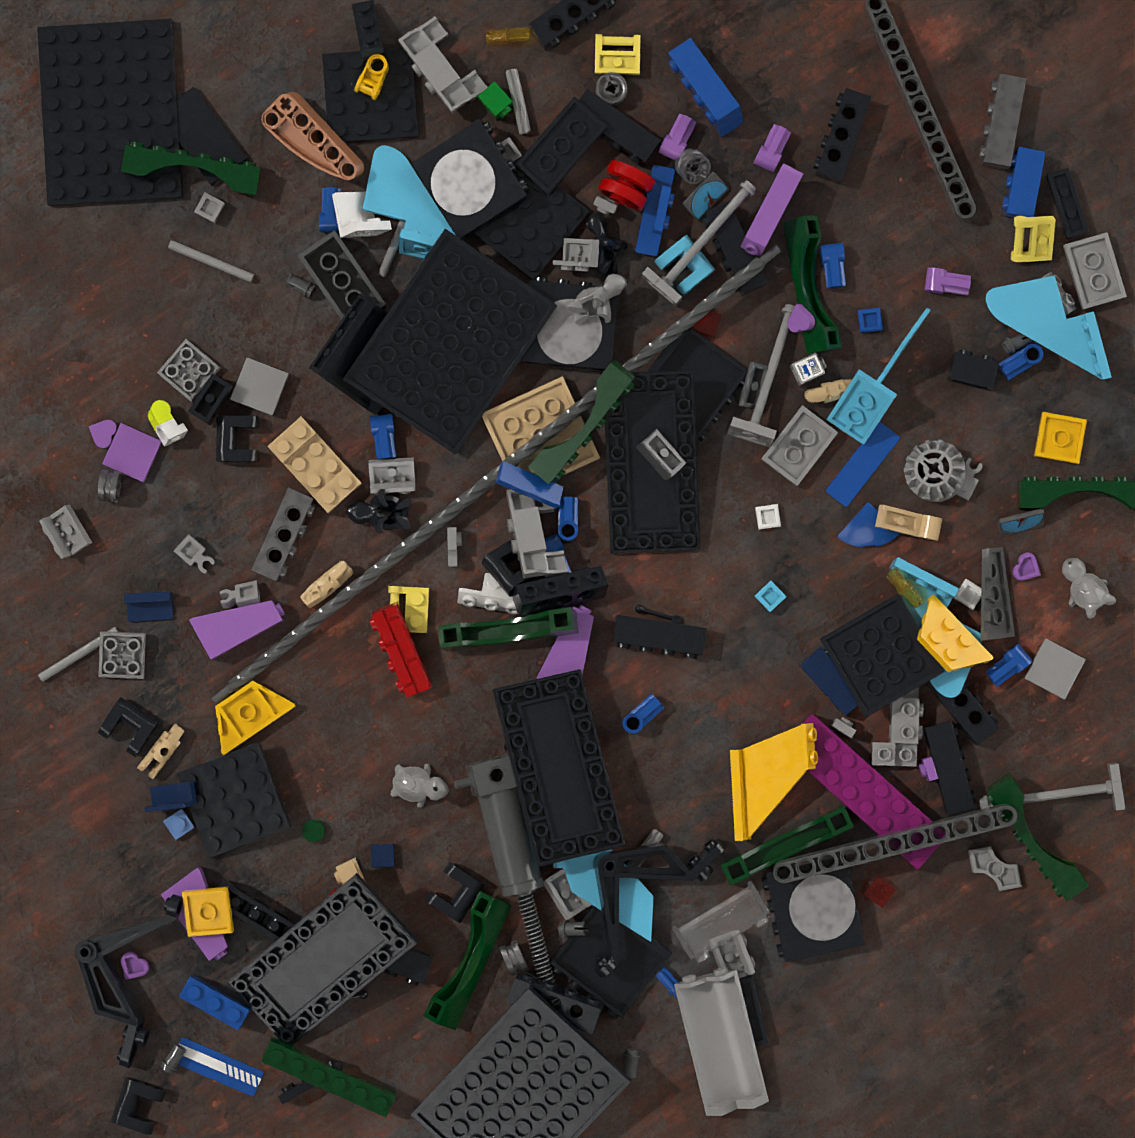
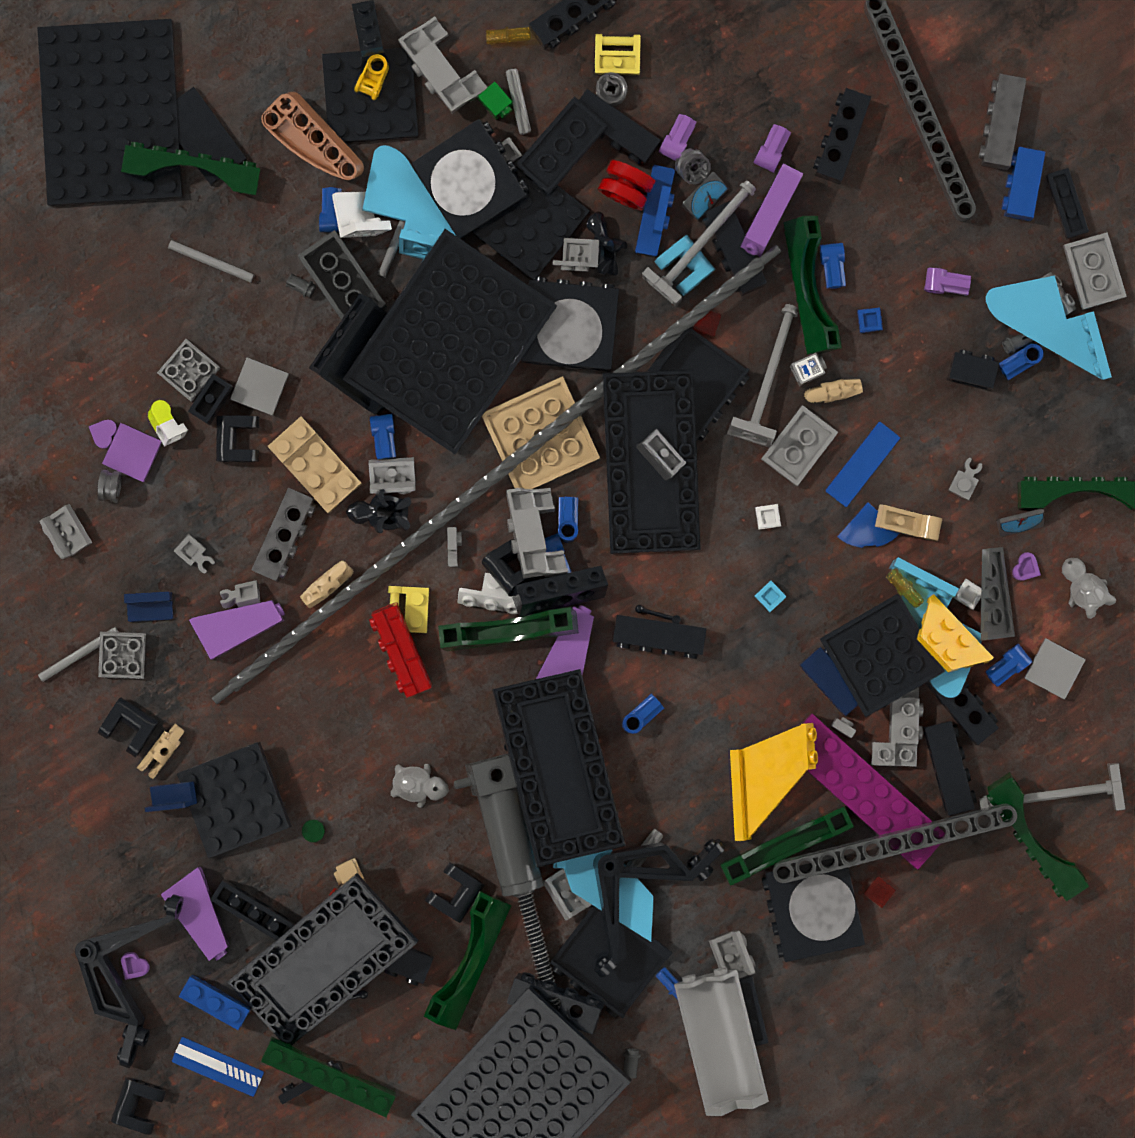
(173, 1058): dark grey pin -> none
(179, 824): medium blue plate -> none
(207, 911): yellow tile -> none
(209, 207): light grey plate -> none
(248, 713): yellow wing -> none
(382, 855): dark blue tile -> none
(513, 958): flat silver wheel -> none
(529, 484): blue tile -> none
(569, 929): dark grey pin -> none
(595, 300): light grey animal -> none
(605, 204): light grey plate -> none
(610, 387): dark green arch -> none
(706, 87): blue wedge -> none
(722, 923): clear windscreen -> none
(752, 385): flat silver slope -> none
(800, 319): medium lavender tile -> none
(867, 398): medium azure piece -> none
(927, 769): medium lavender plate -> none
(950, 482): light grey gear -> none
(984, 861): light grey tile -> none
(1040, 238): light yellow plate -> none
(1060, 438): yellow tile -> none

